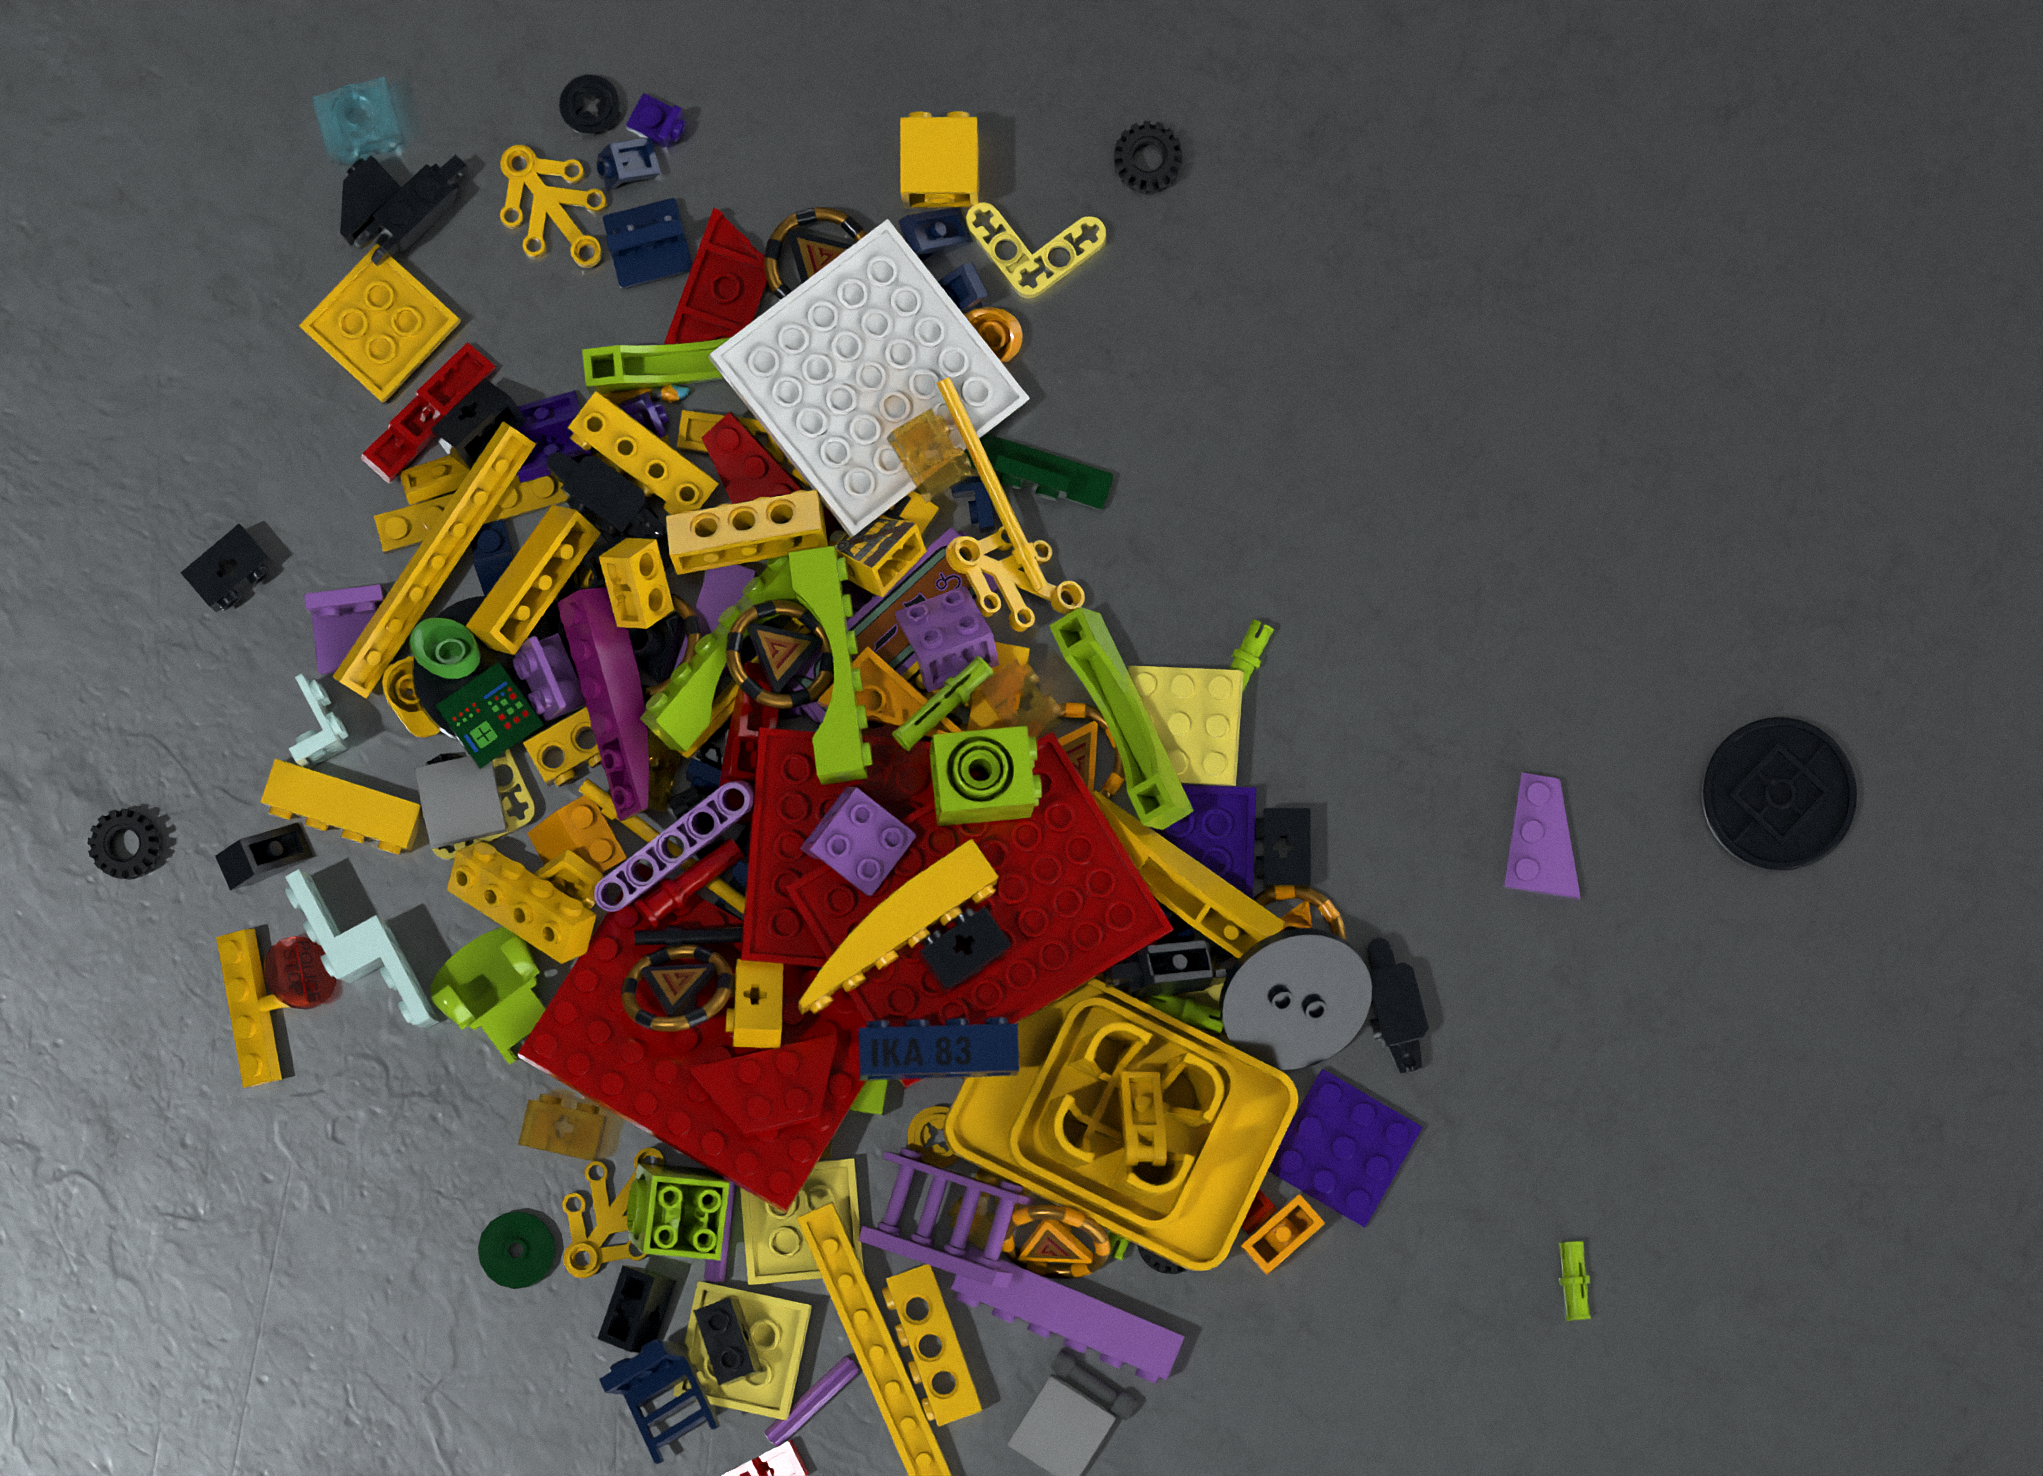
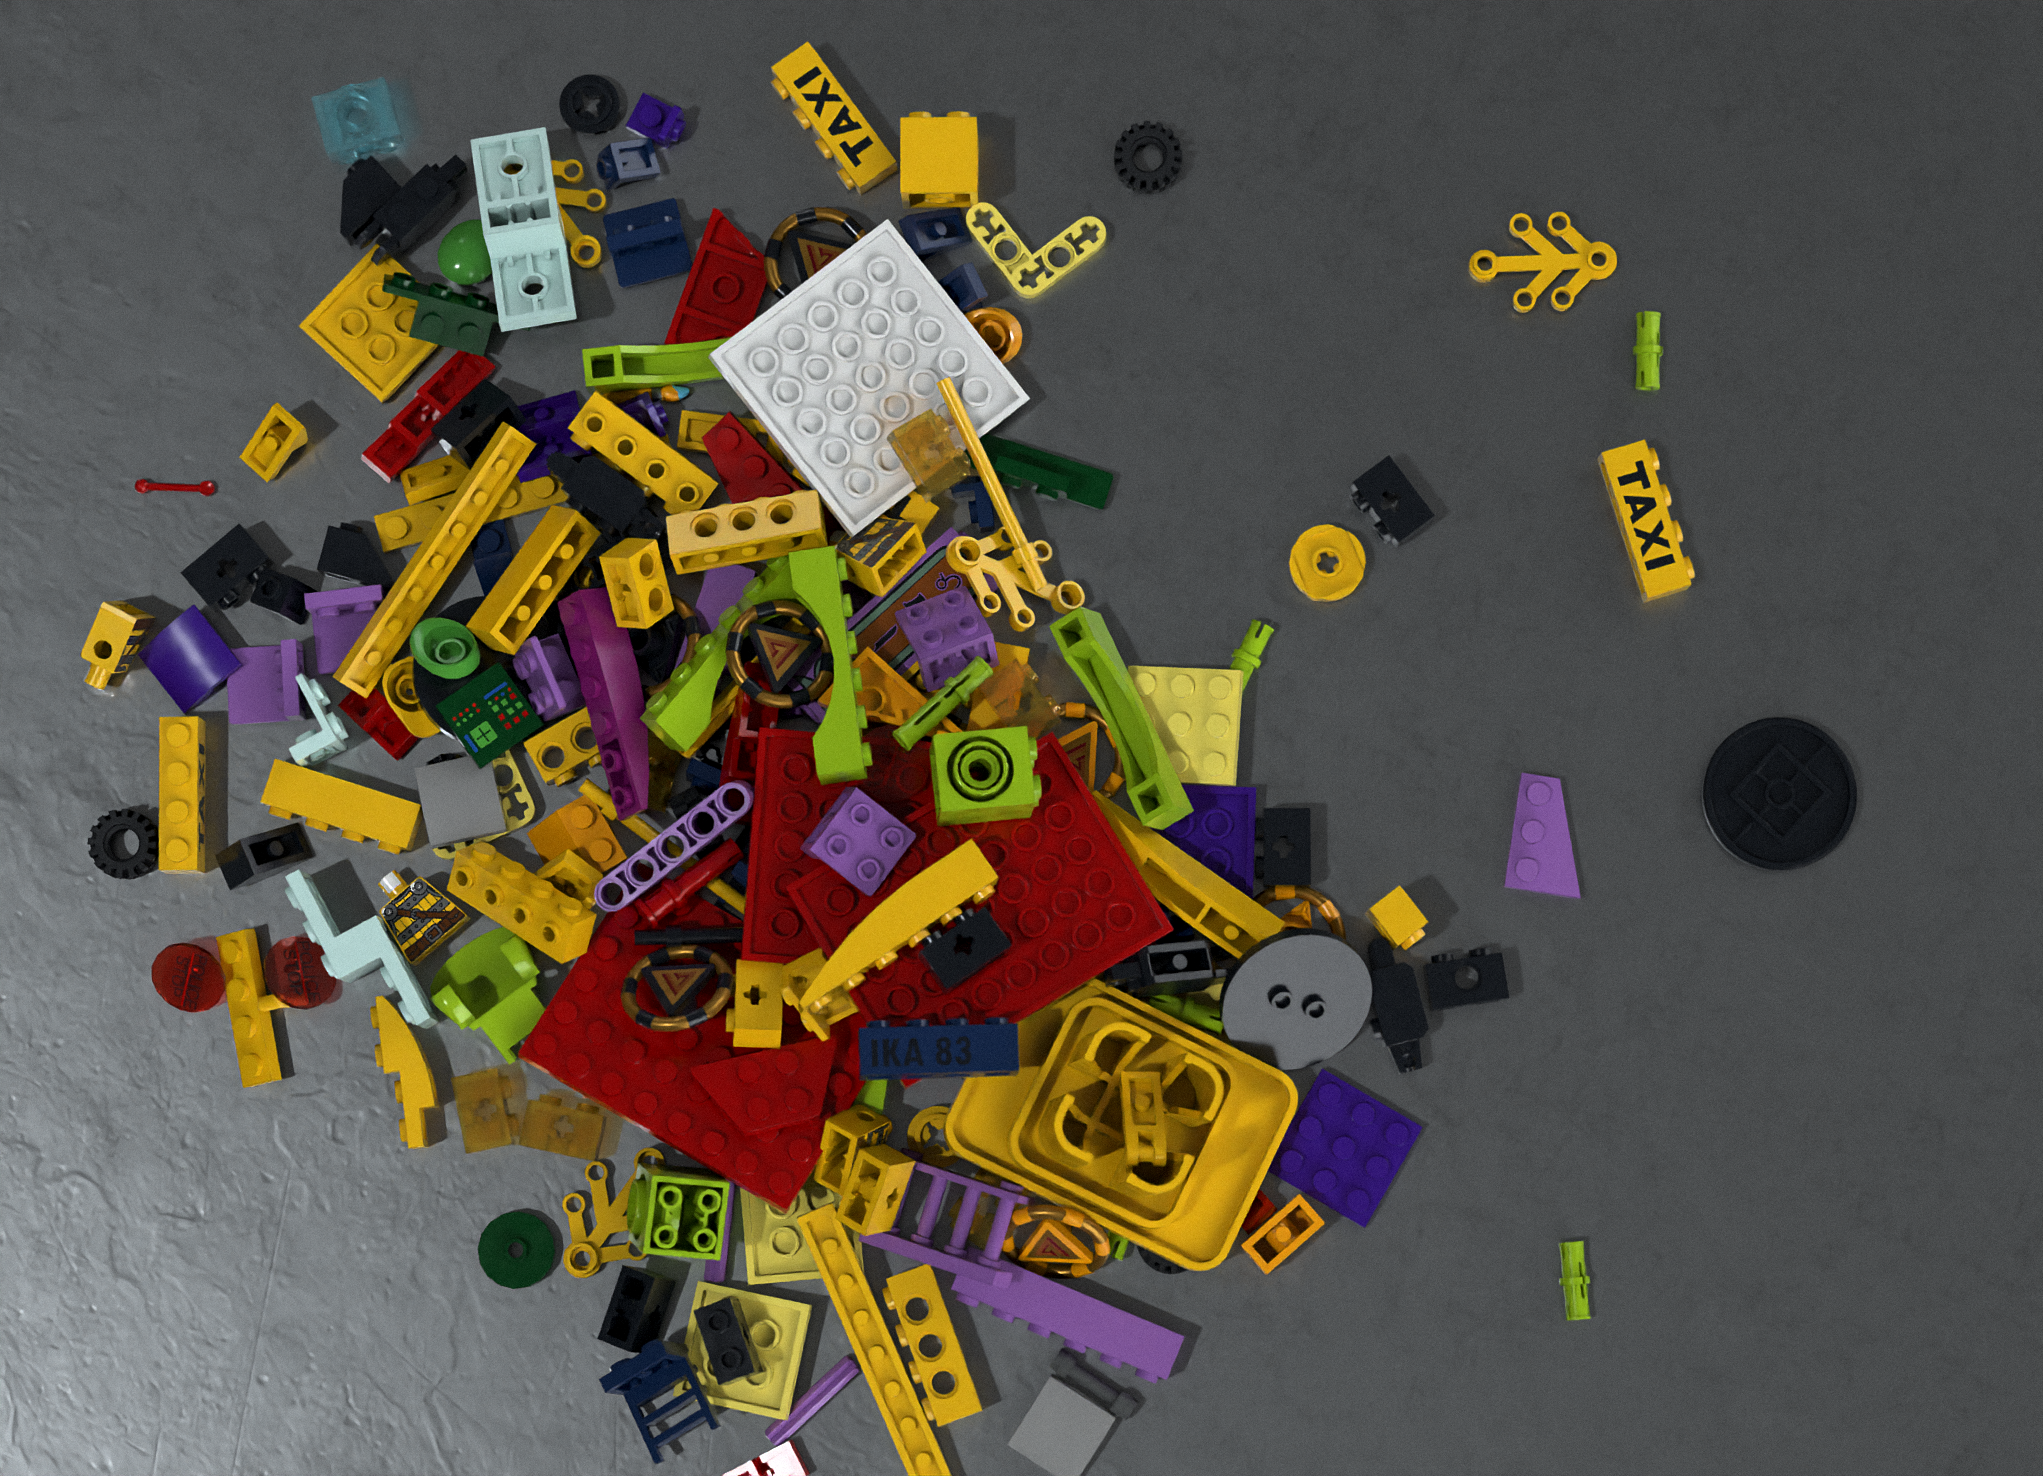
(122, 628): none -> yellow torso
(182, 794): none -> yellow brick
(188, 977): none -> clear red piece
(189, 659): none -> dark purple slope
(206, 488): none -> red hinge
(266, 684): none -> medium lavender bracket
(274, 442): none -> yellow slope
(281, 595): none -> black bracket
(353, 557): none -> black slope
(379, 721): none -> red slope
(404, 1055): none -> yellow slope
(419, 916): none -> torso
(446, 316): none -> dark green bracket
(464, 254): none -> bright green hat
(470, 1094): none -> clear yellow brick
(523, 229): none -> light aqua bracket
(796, 980): none -> yellow bracket
(833, 118): none -> yellow brick
(842, 1140): none -> yellow torso
(875, 1189): none -> yellow brick
(1317, 583): none -> yellow plate
(1397, 919): none -> yellow brick
(1411, 510): none -> black brick
(1446, 994): none -> black brick
(1549, 262): none -> yellow plant
(1645, 520): none -> yellow brick
(1647, 350): none -> lime pin

